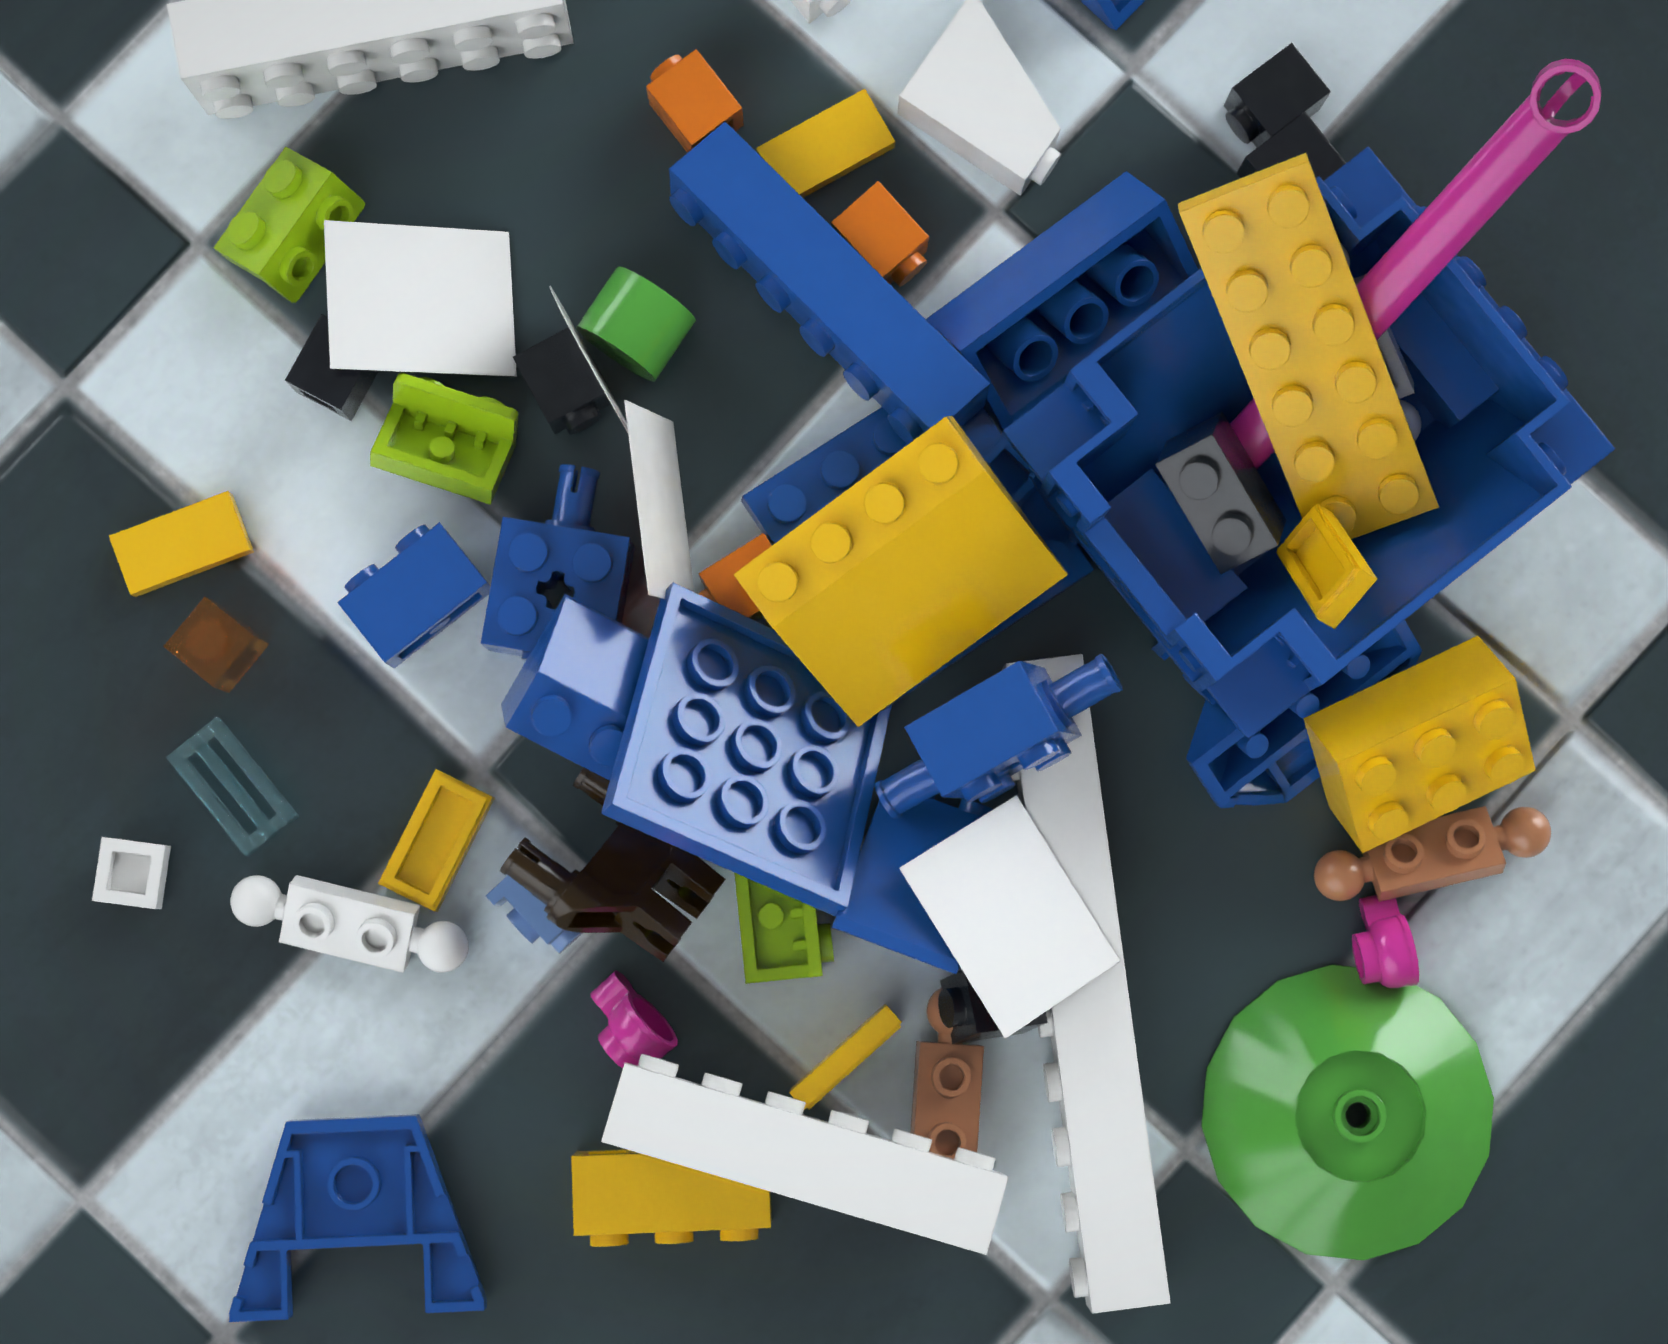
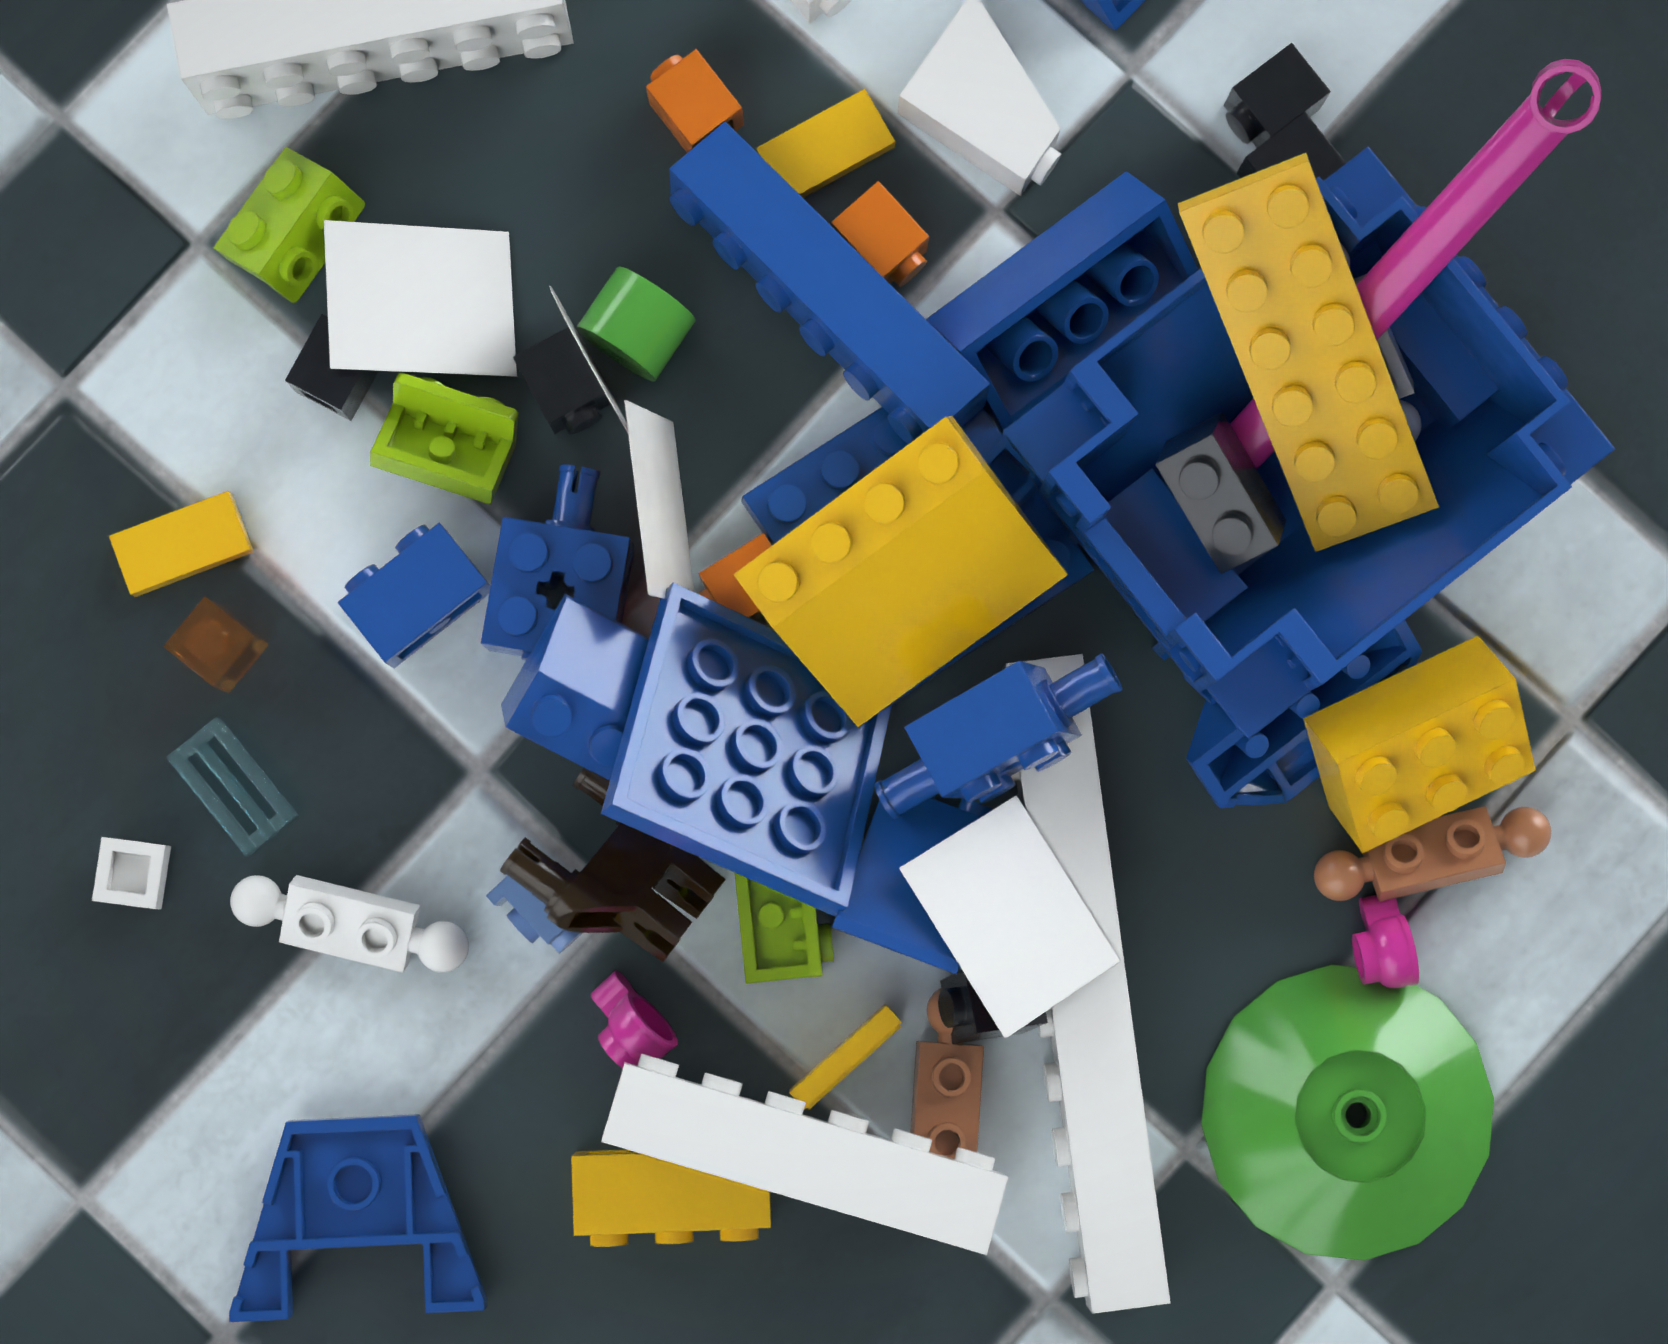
(436, 840): yellow tile -> none
(1326, 566): yellow tile -> none

